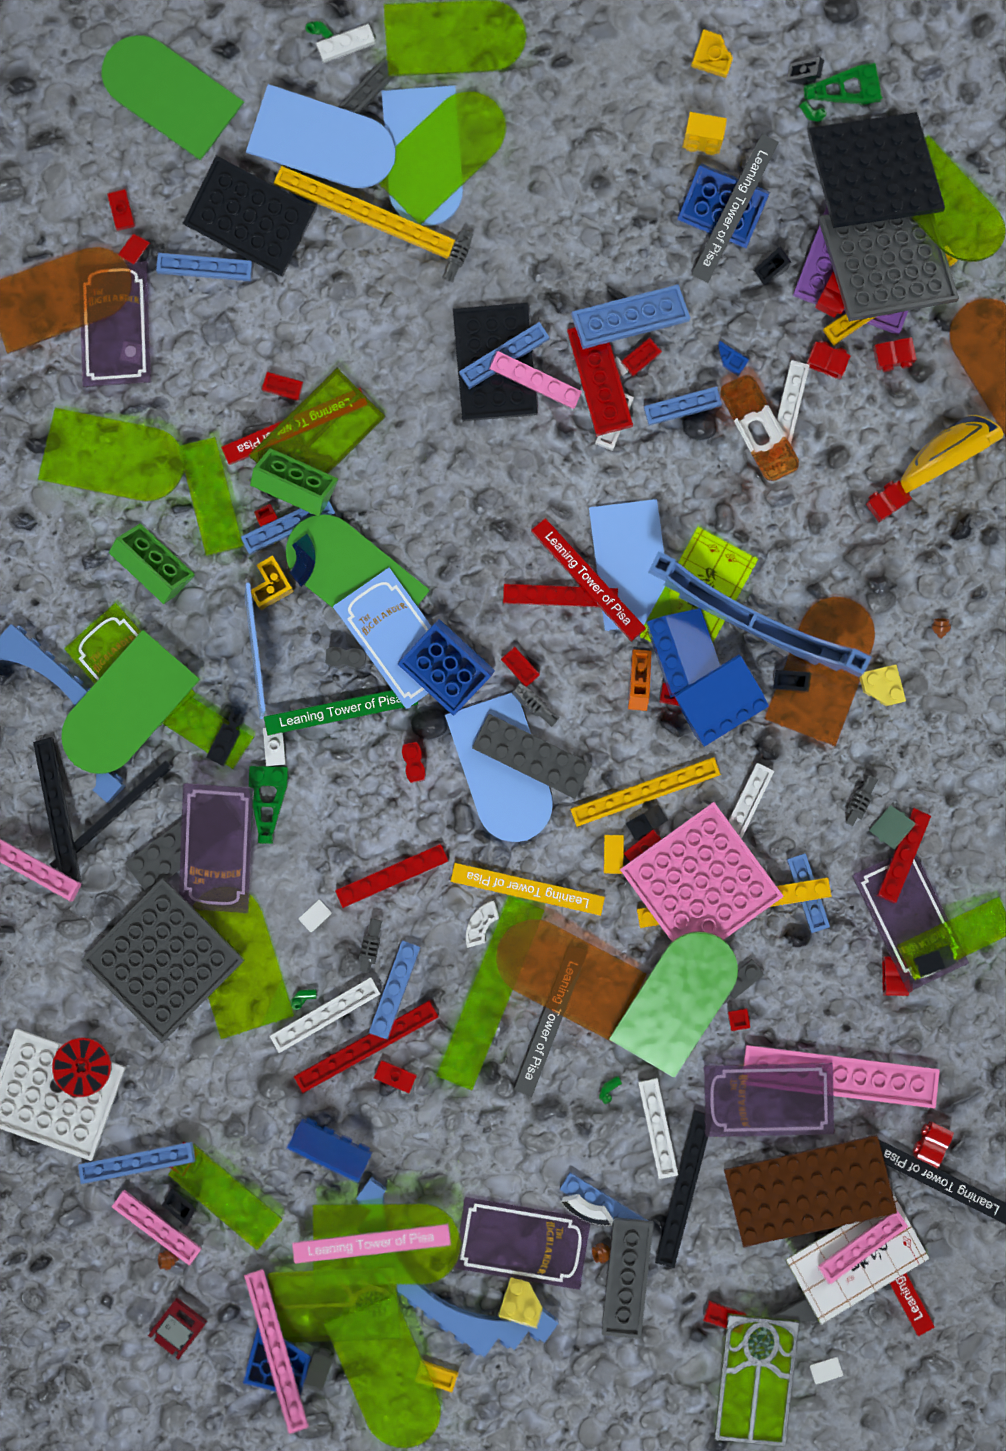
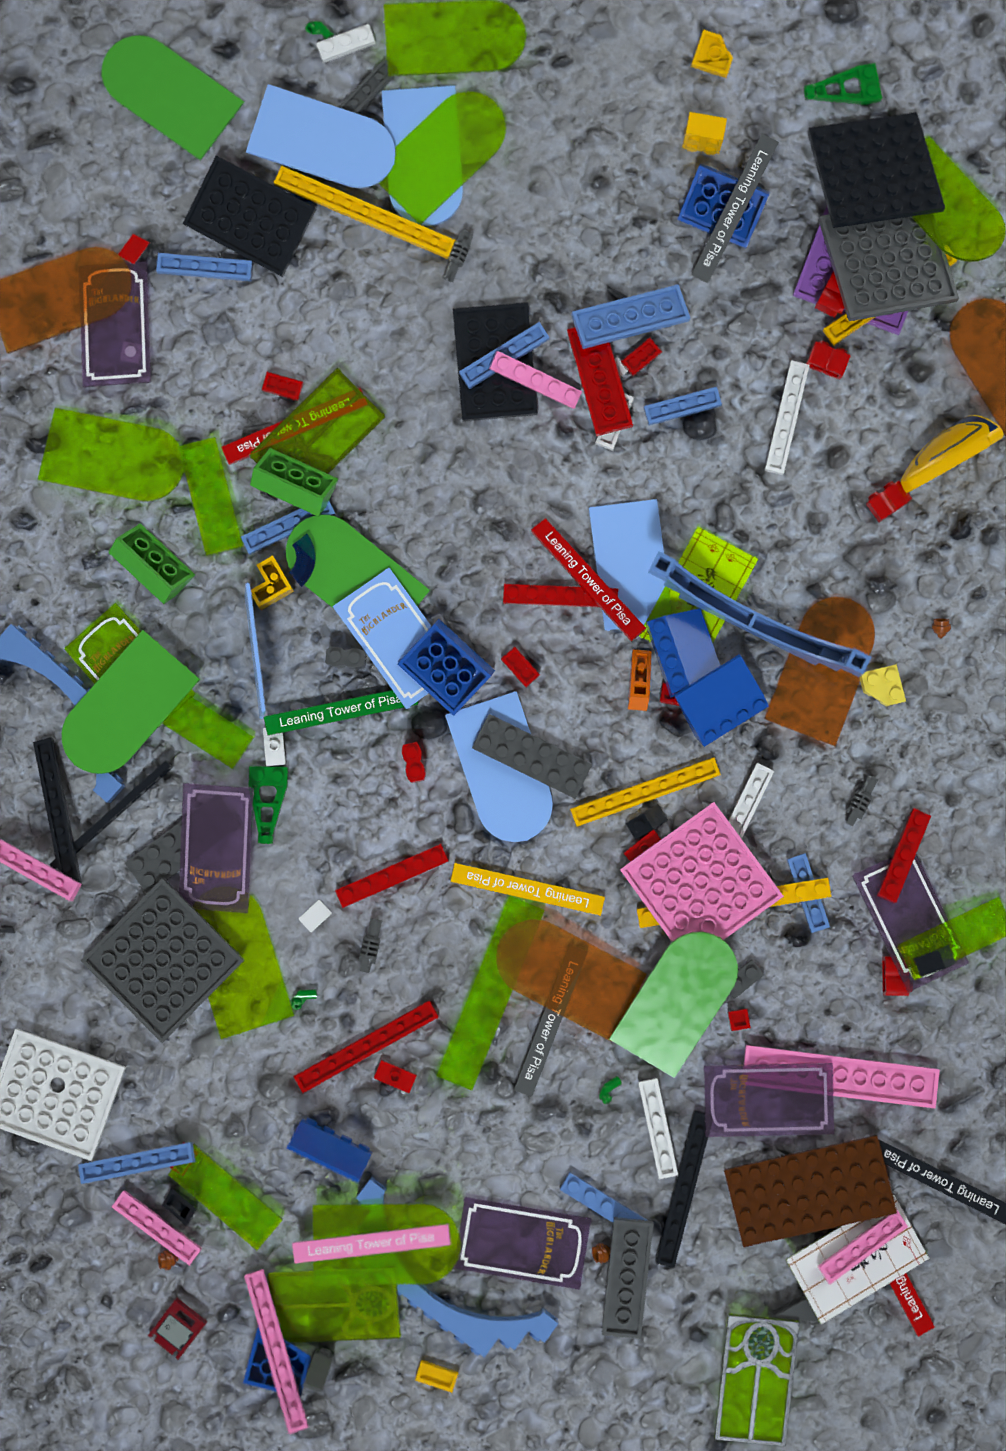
(66, 1067): red piece -> none
(121, 210): red plate -> none
(225, 741): black plate -> none
(265, 515): red plate -> none
(325, 1015): white plate -> none
(387, 1373): clear neon green piece -> none
(394, 990): medium blue plate -> none
(479, 923): white tile -> none
(521, 1304): light yellow plate -> none
(534, 704): dark grey hinge -> none
(587, 1211): white tile -> none
(613, 853): yellow tile -> none
(718, 1314): red plate -> none
(732, 359): blue tile -> none
(749, 404): clear orange piece -> none
(773, 266): black slope -> none
(792, 681): black slope -> none
(805, 71): black slope -> none
(813, 115): green arm -> none
(826, 1370): white sticker -> none
(892, 827): sand green piece -> none
(894, 354): red brick -> none
(932, 1144): red brick -> none

